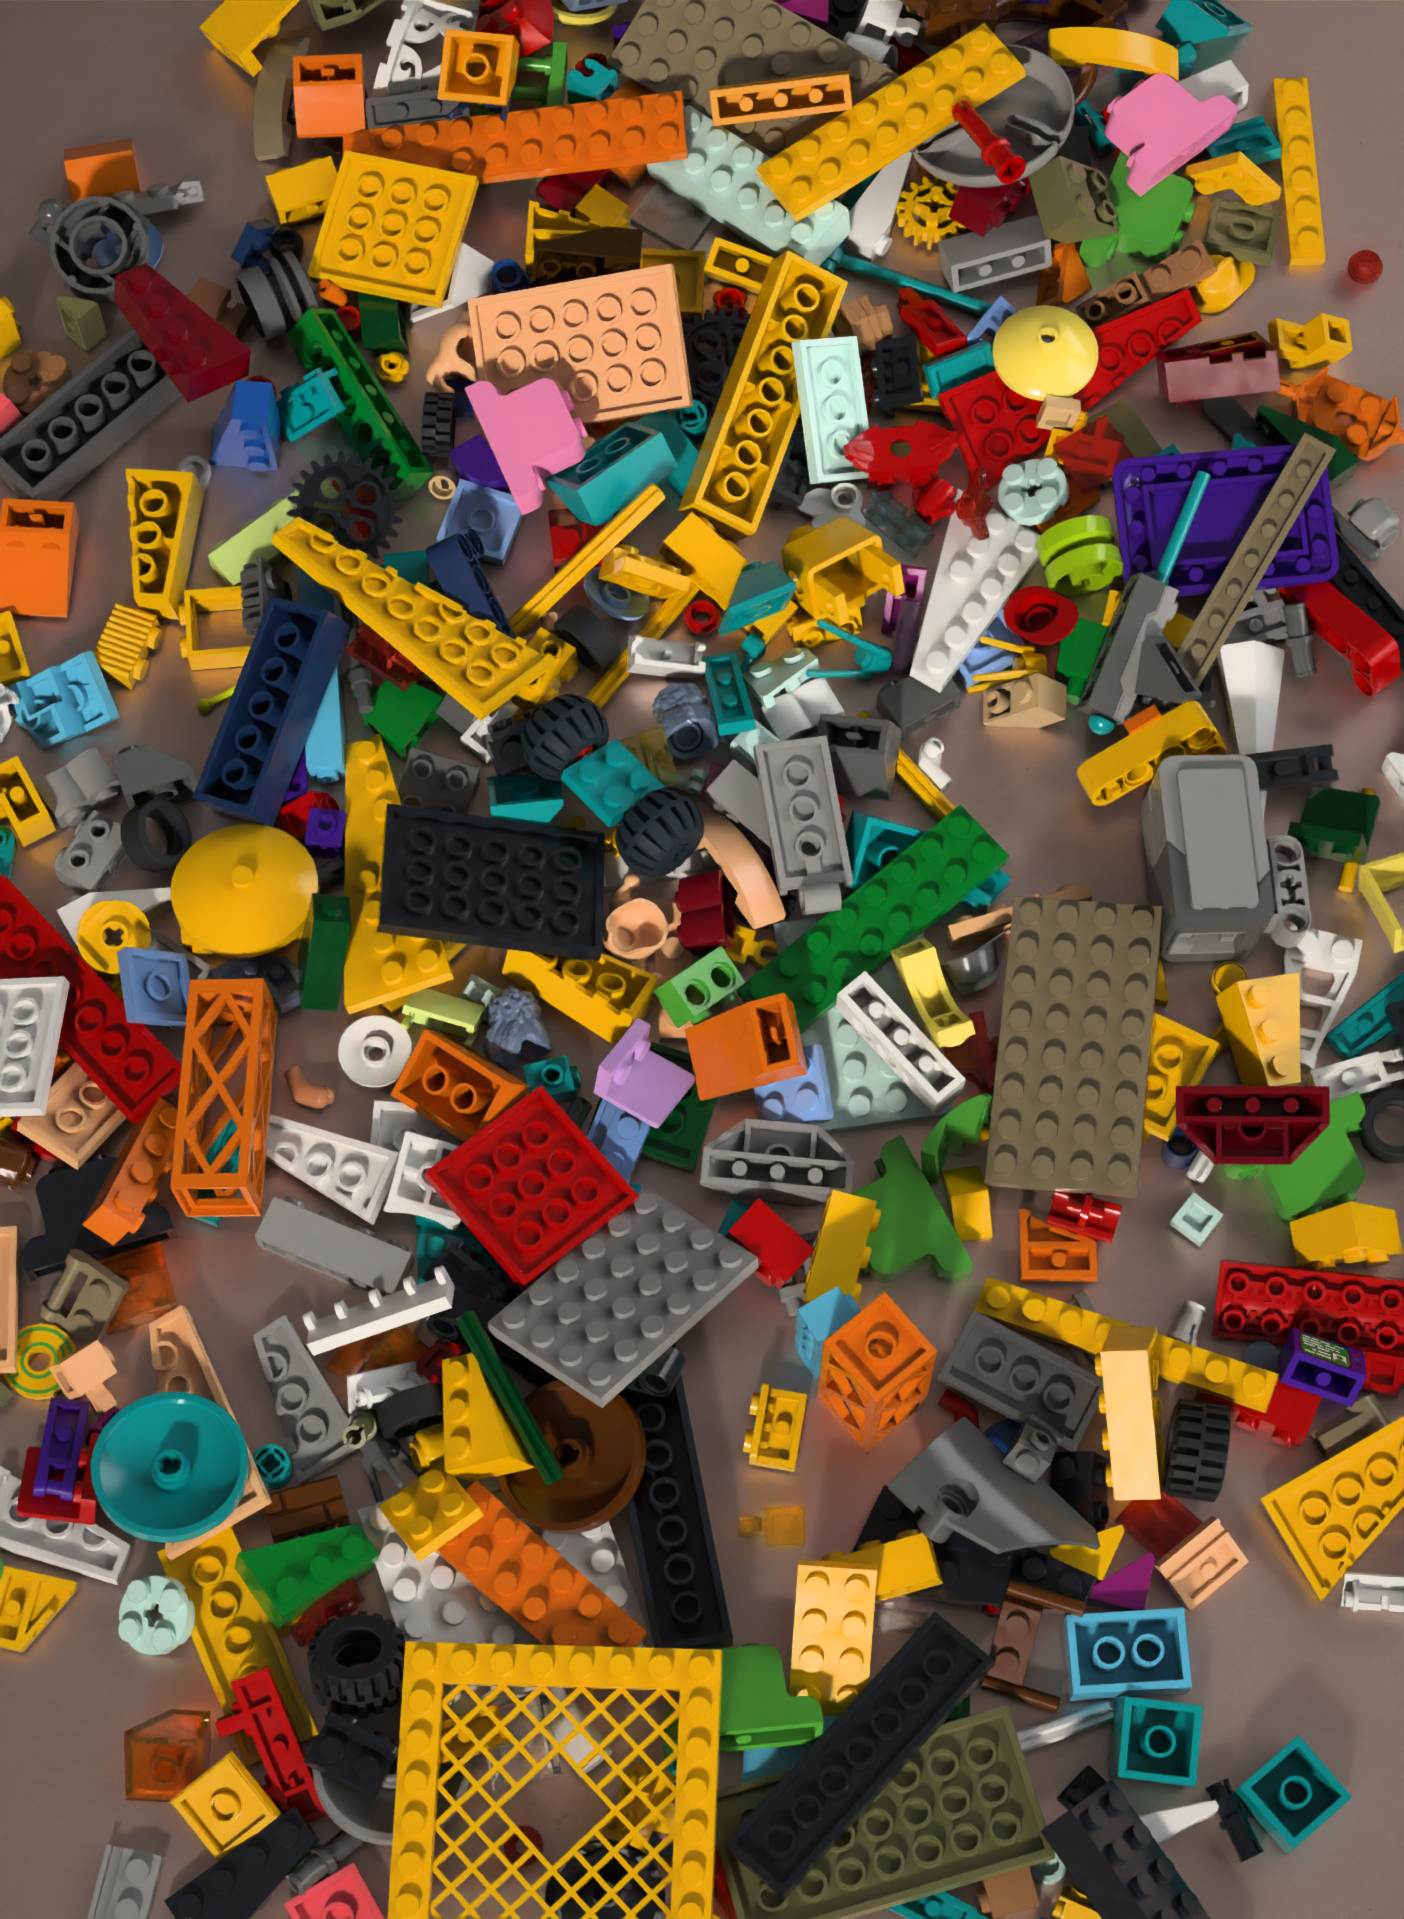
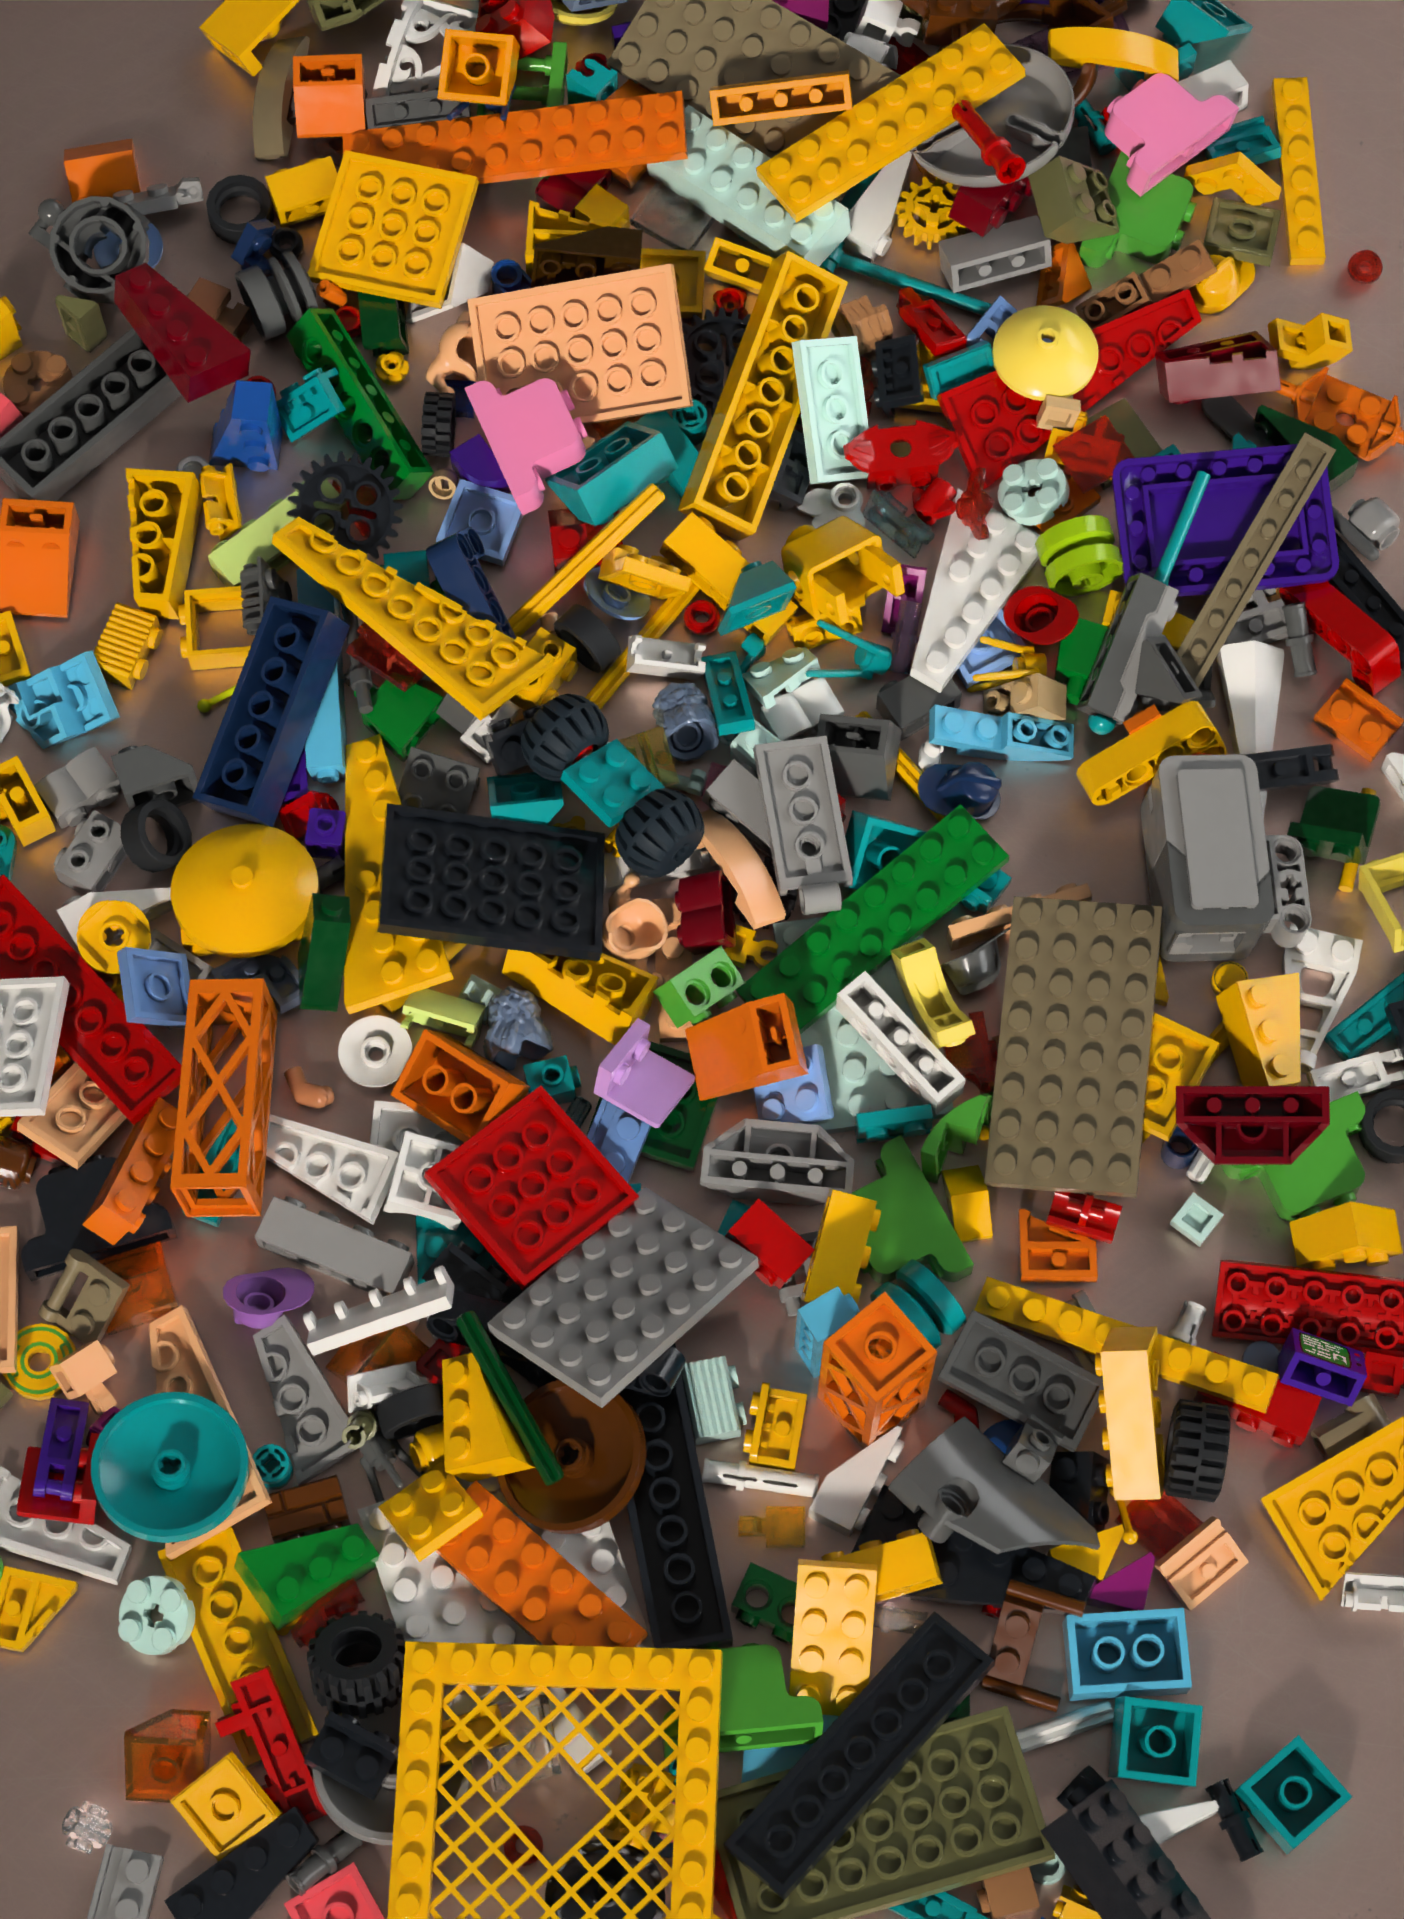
(87, 1827): none -> clear gear
(223, 514): none -> yellow hinge
(233, 187): none -> black tyre
(265, 1295): none -> medium lavender piece
(711, 1400): none -> light aqua brick
(760, 1478): none -> white pin
(780, 1594): none -> dark green brick
(848, 1488): none -> white slope
(892, 1123): none -> teal plate
(924, 1301): none -> teal wheel
(971, 785): none -> dark blue piece
(1001, 738): none -> medium azure slope
(1130, 1536): none -> yellow hinge
(1358, 720): none -> orange plate

